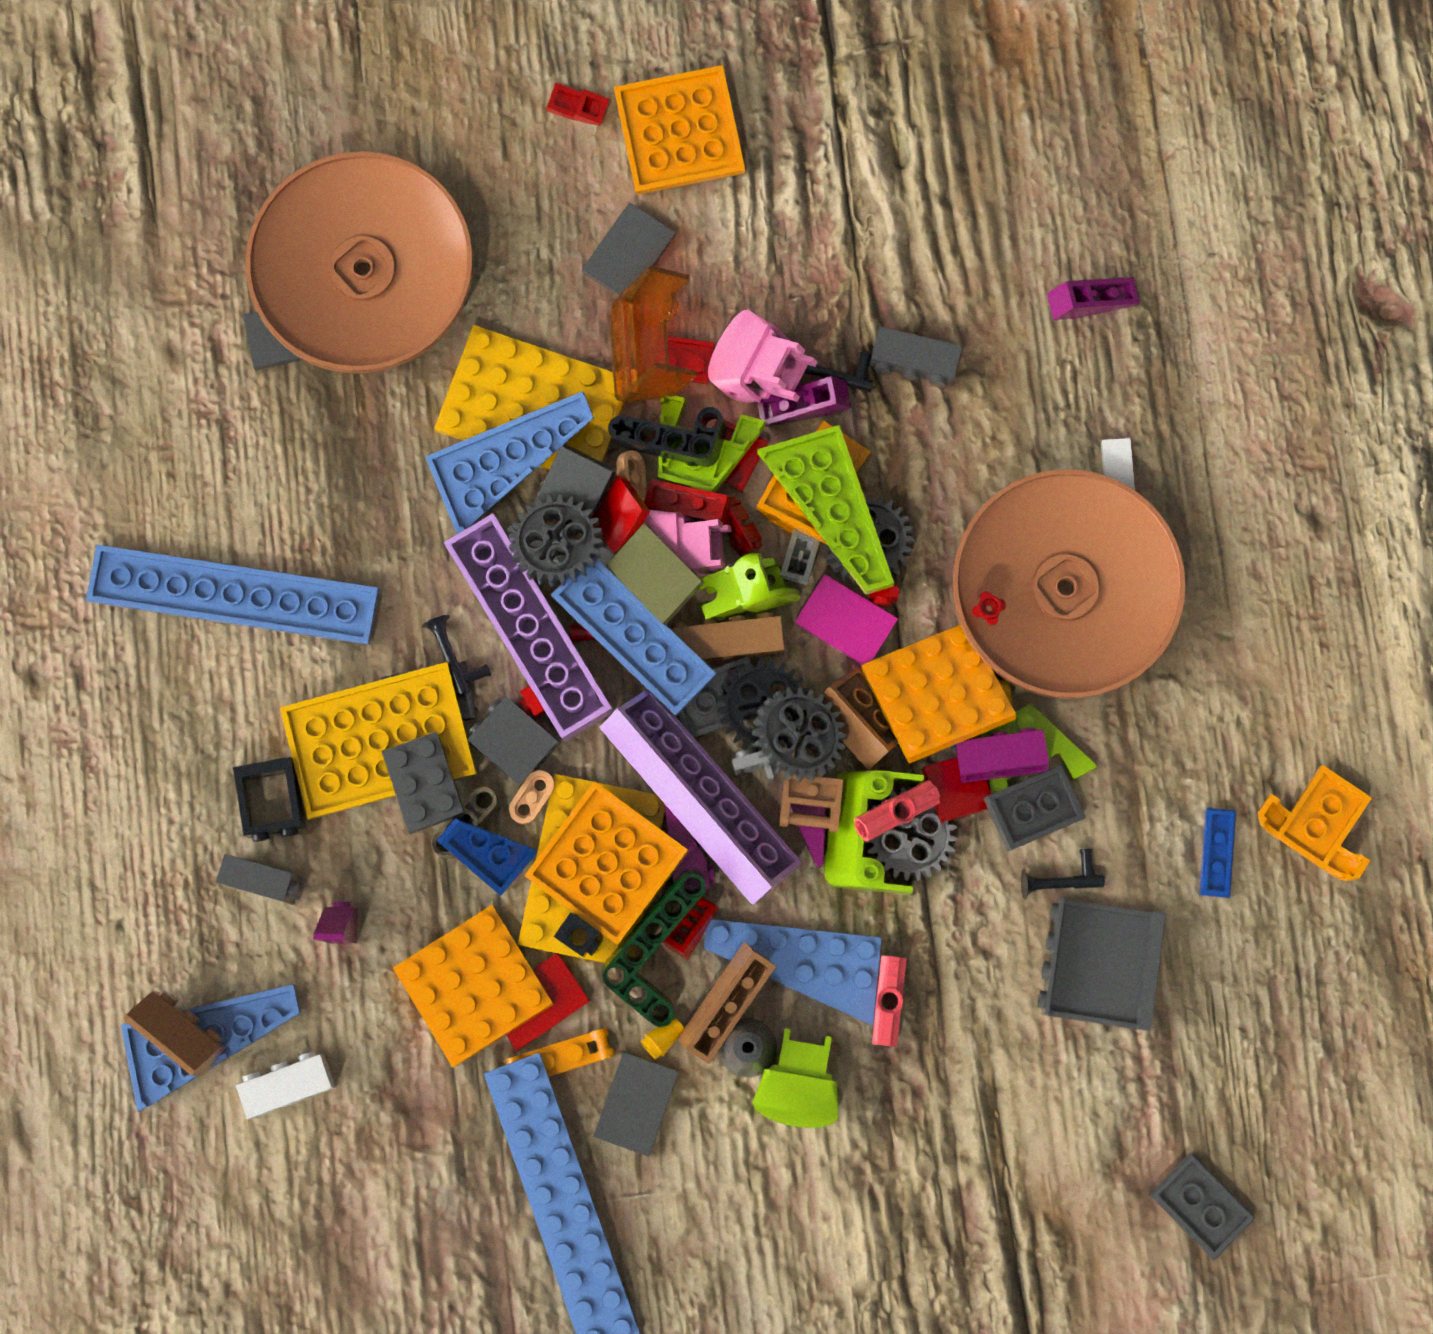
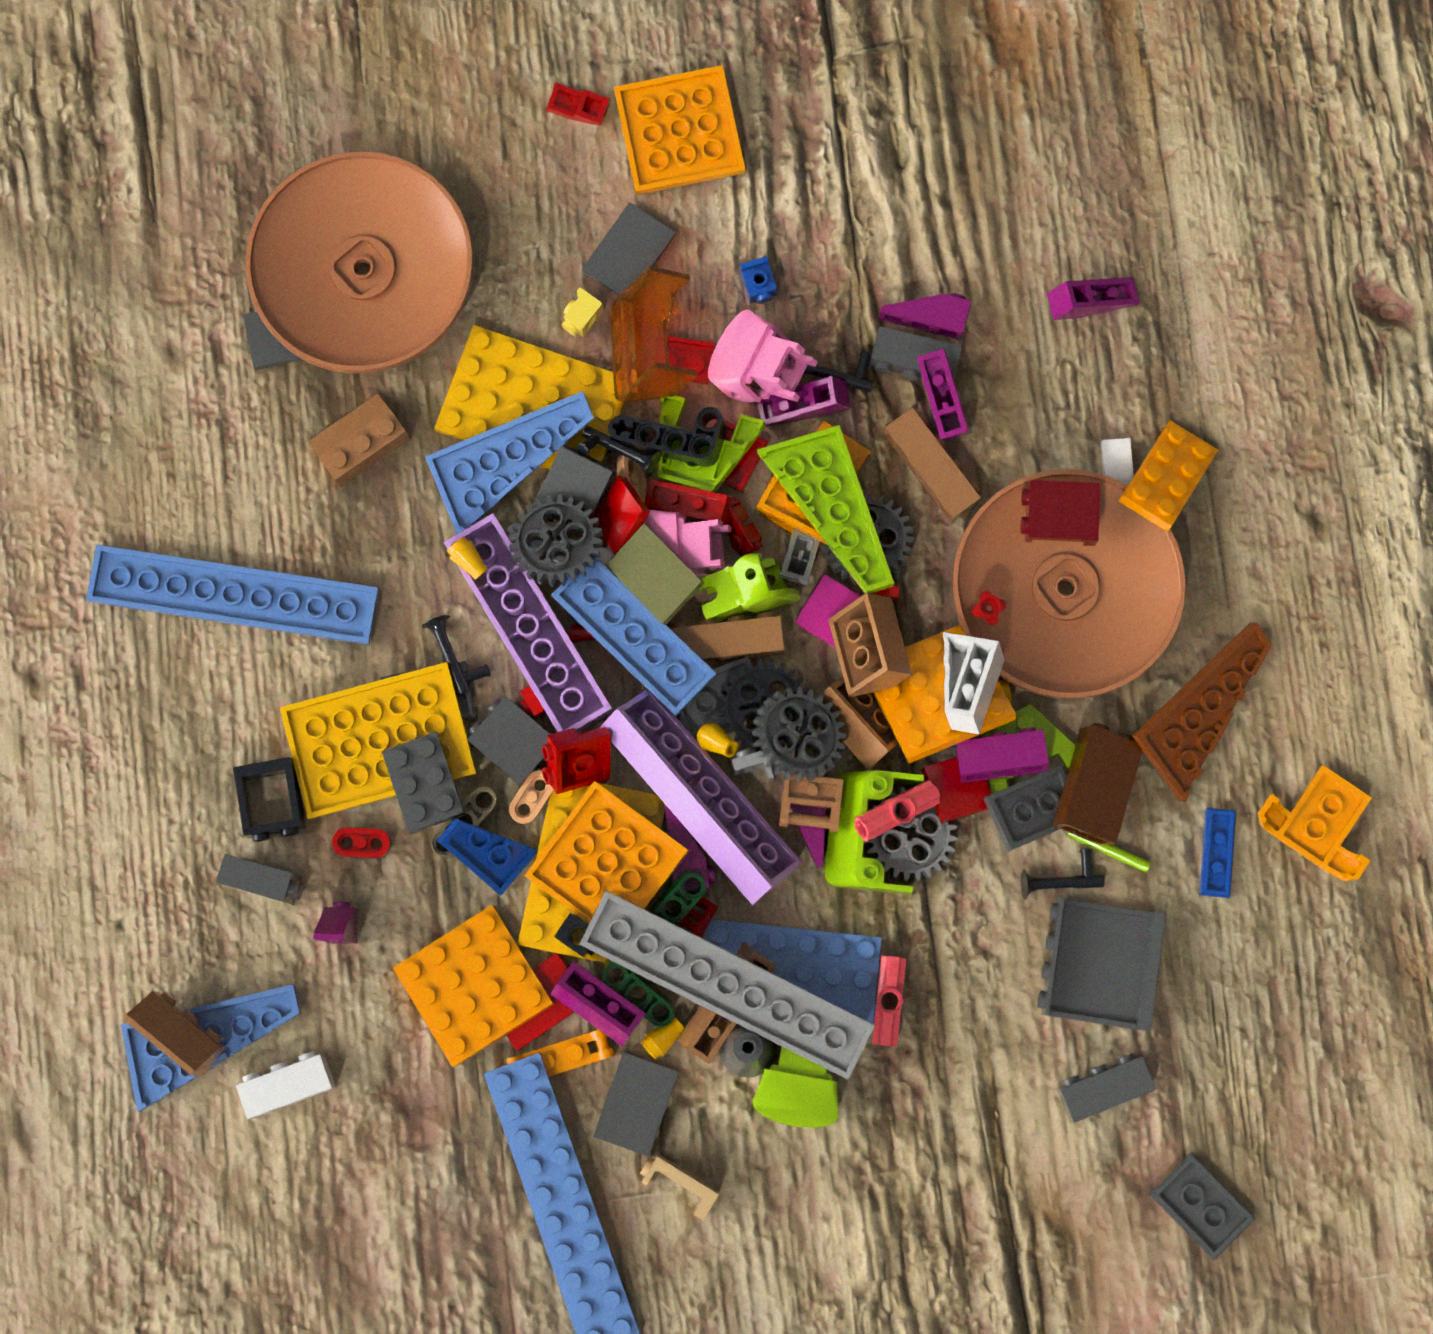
(359, 440): none -> medium nougat slope
(362, 843): none -> red plate
(467, 557): none -> yellow cone
(576, 759): none -> red plate
(582, 313): none -> light yellow brick
(594, 437): none -> black piece
(597, 1003): none -> magenta brick
(684, 1179): none -> tan panel
(716, 740): none -> yellow cone
(727, 984): none -> light grey plate
(753, 270): none -> blue brick
(869, 645): none -> medium nougat slope
(932, 465): none -> medium nougat brick
(935, 314): none -> magenta slope
(943, 395): none -> magenta slope
(970, 679): none -> white wedge
(1061, 511): none -> dark red panel
(1098, 785): none -> reddish brown brick
(1105, 1087): none -> dark grey brick
(1116, 852): none -> lime bar
(1168, 475): none -> light orange plate
(1198, 714): none -> dark orange wing

